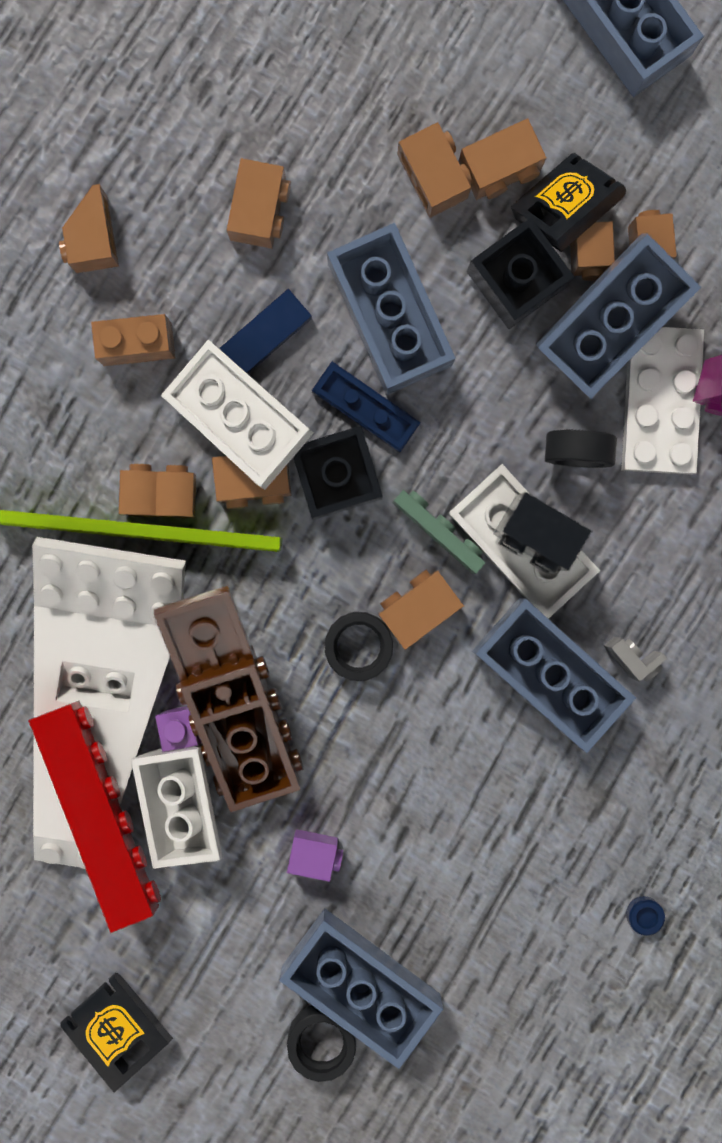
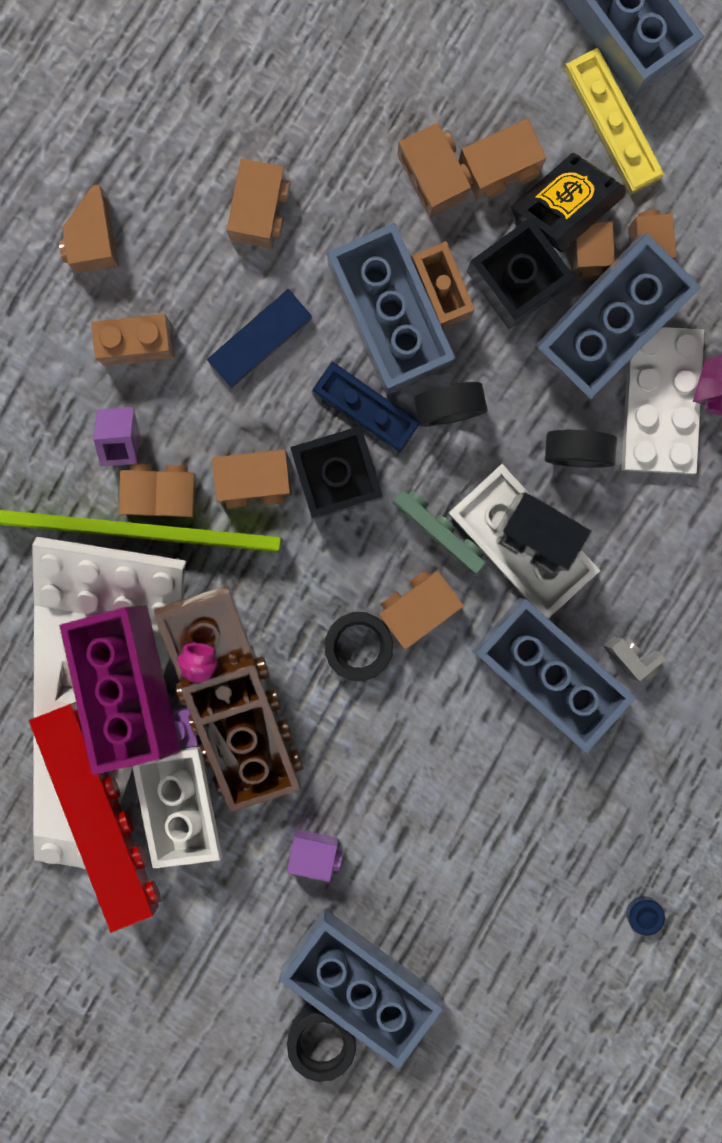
(109, 1026): black container -> none
(117, 436): none -> medium lavender brick
(119, 689): none -> magenta brick
(197, 662): none -> dark pink plate
(237, 414): white plate -> none
(443, 285): none -> medium nougat brick
(450, 404): none -> black tyre
(614, 121): none -> light yellow tile

